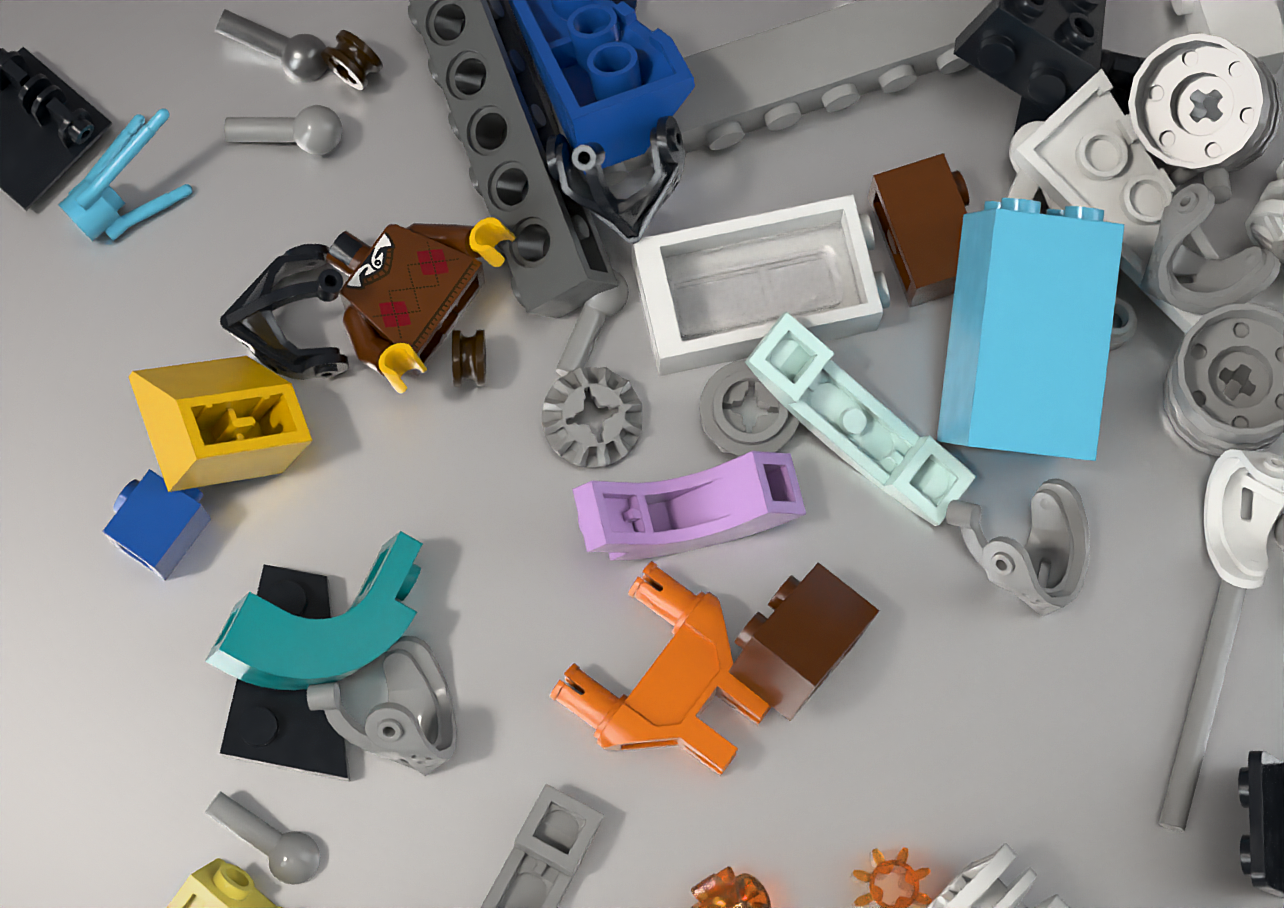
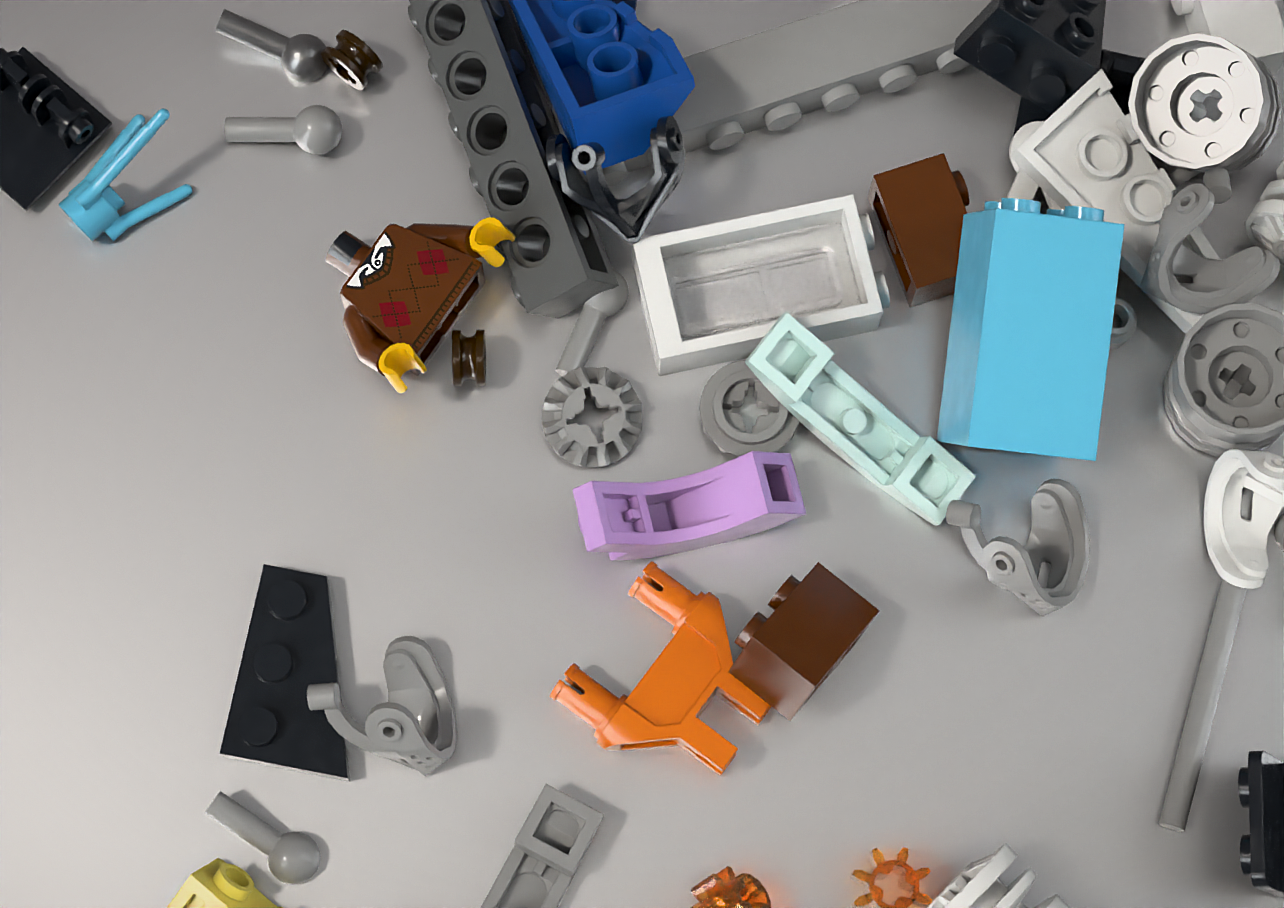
(155, 523): blue brick -> none
(219, 421): yellow slope -> none
(255, 326): black helmet -> none
(292, 652): teal arch -> none

